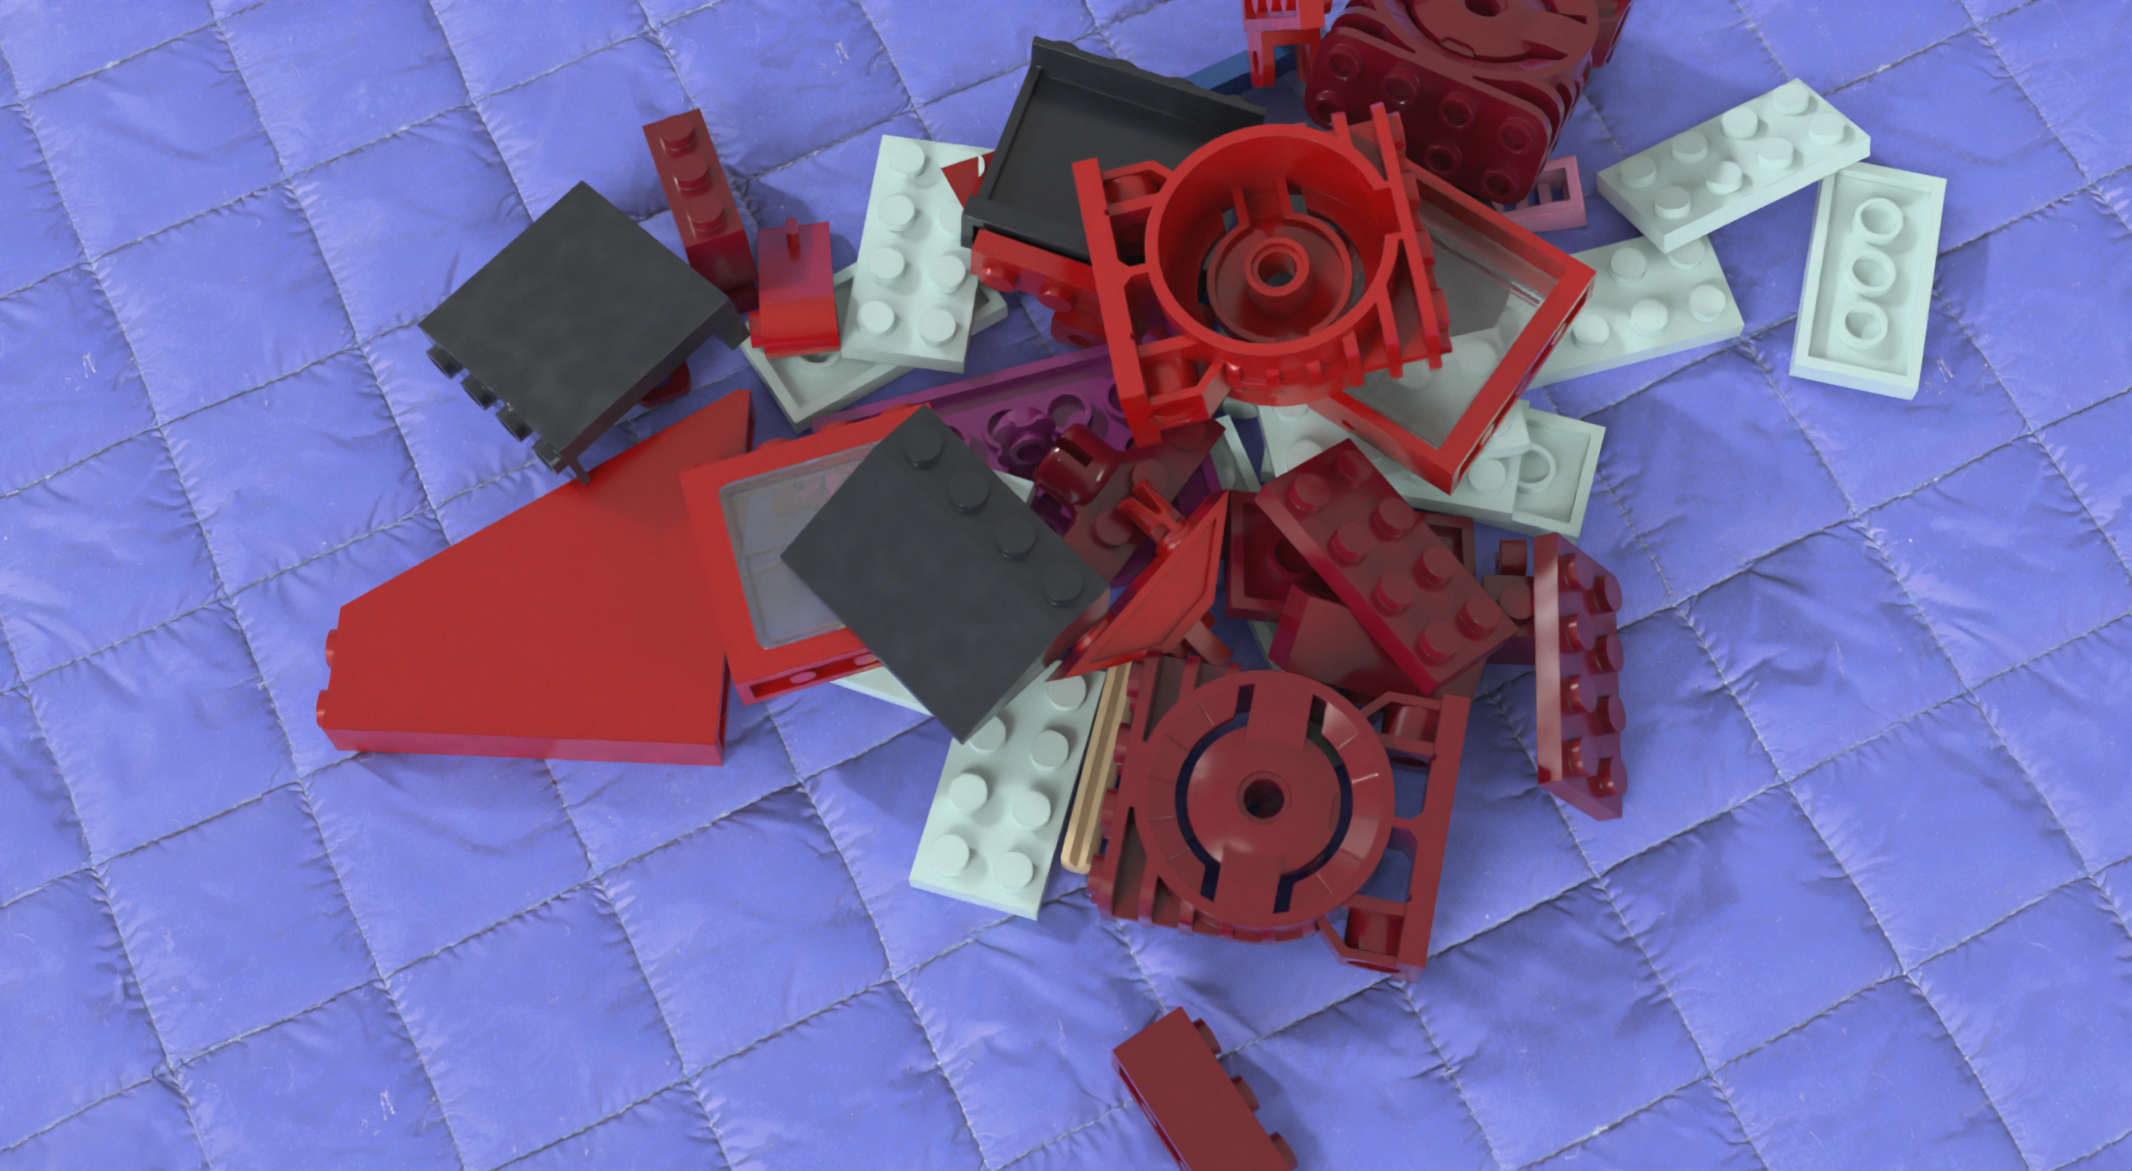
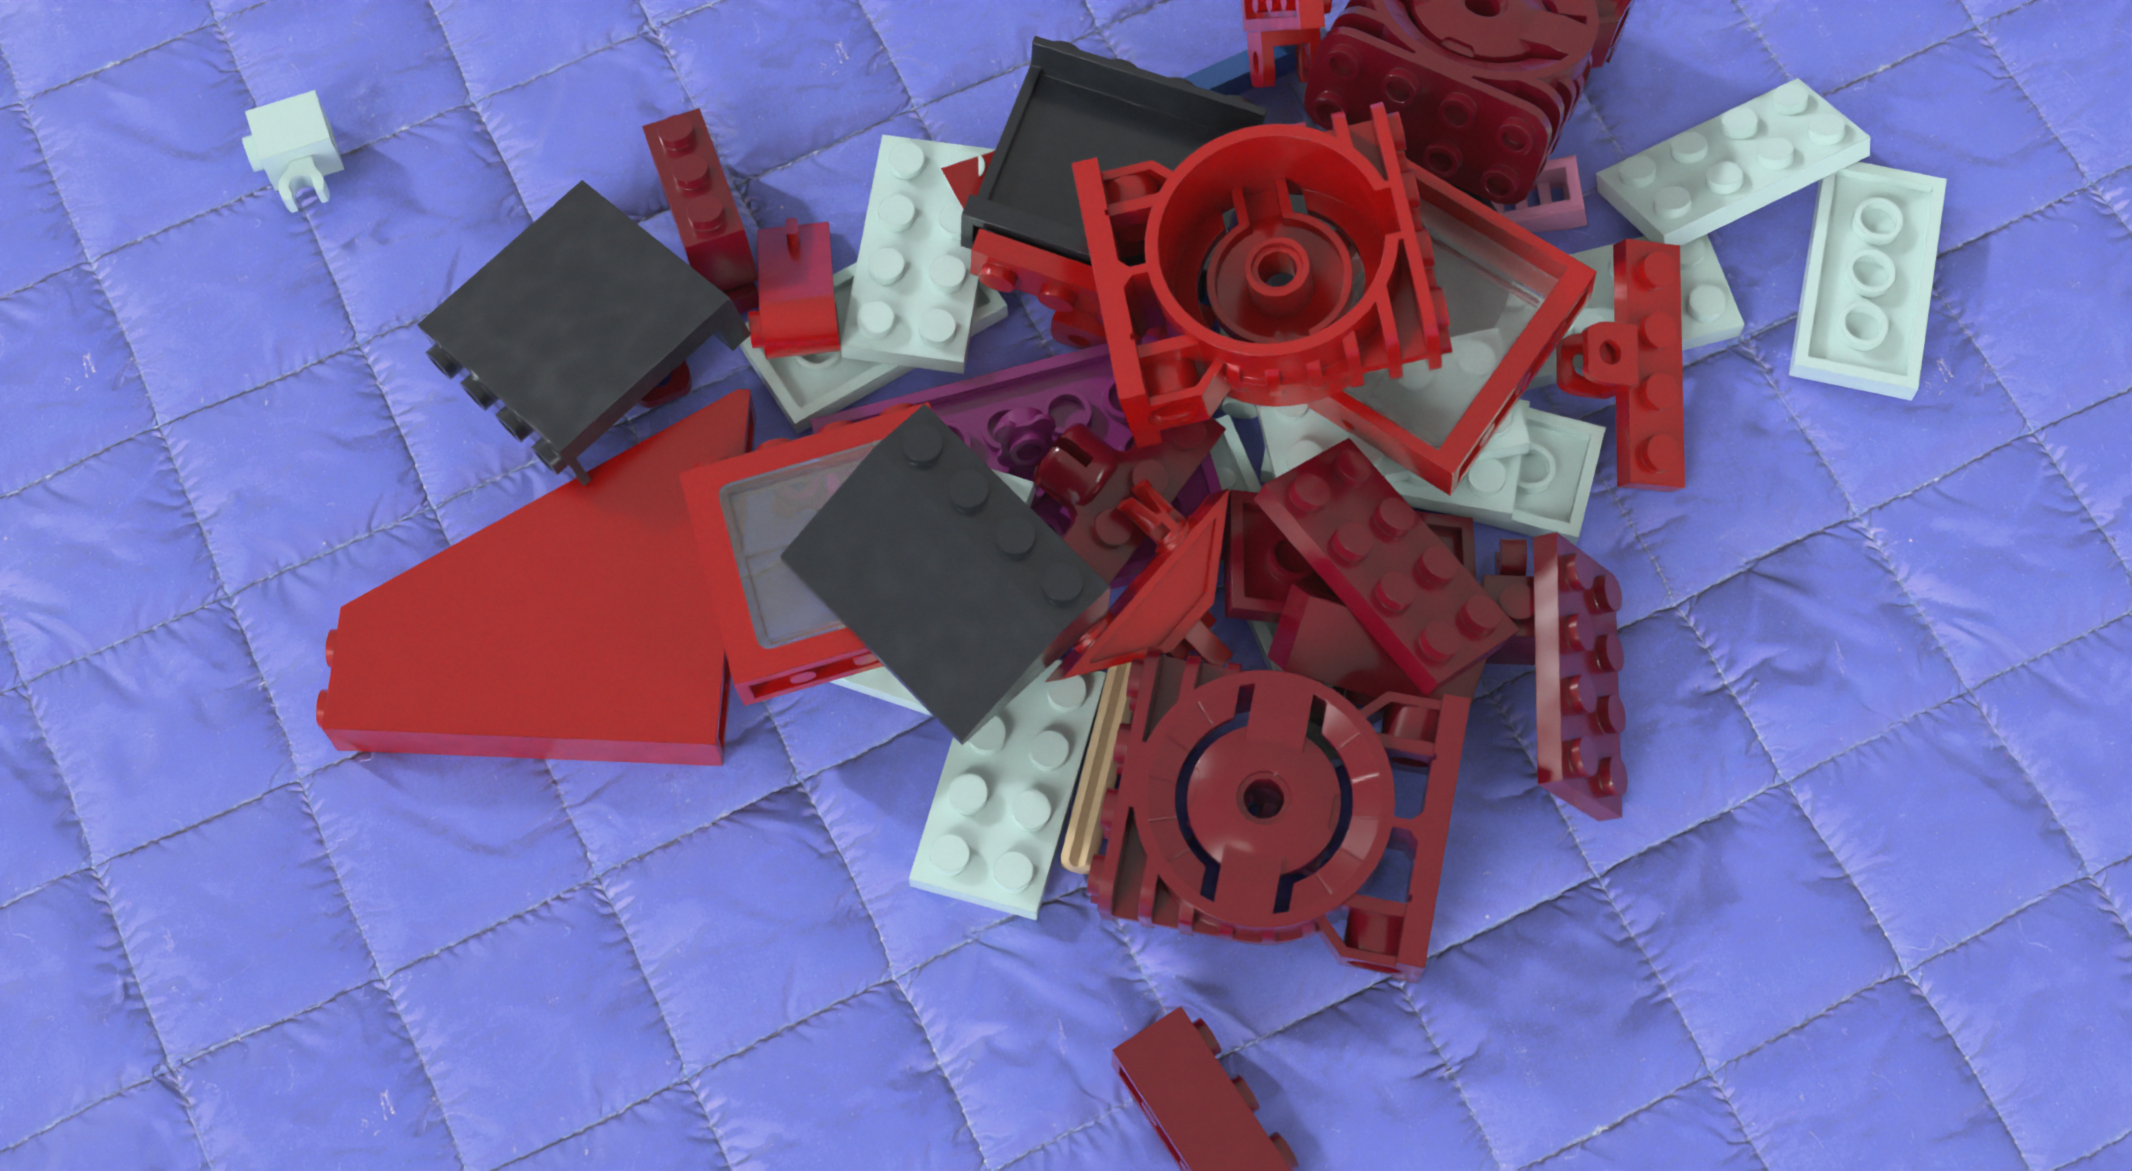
(293, 146): none -> light aqua brick
(1639, 364): none -> red plate

